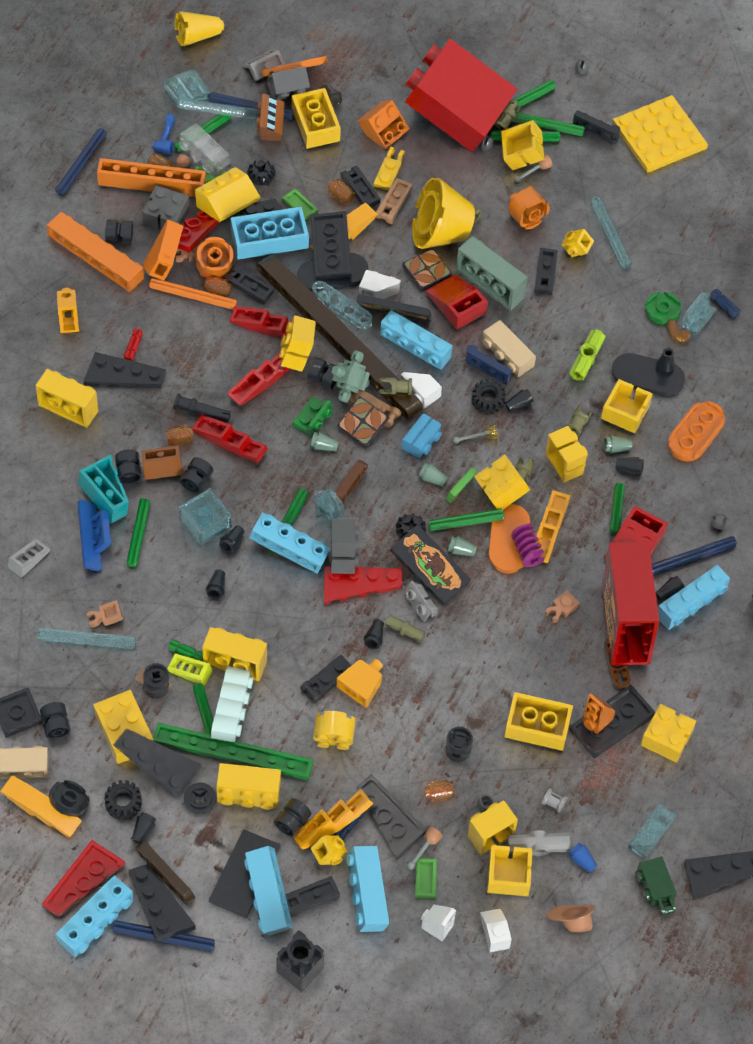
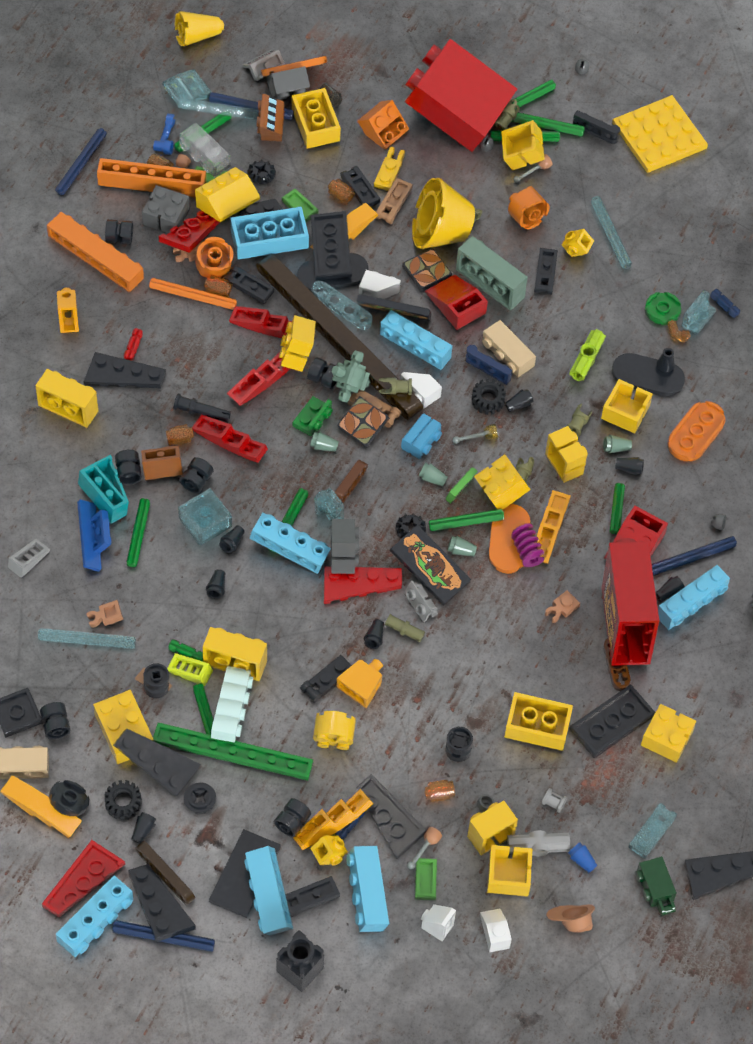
(163, 251): orange slope -> none
(248, 786): yellow brick -> none
(597, 713): orange slope -> none

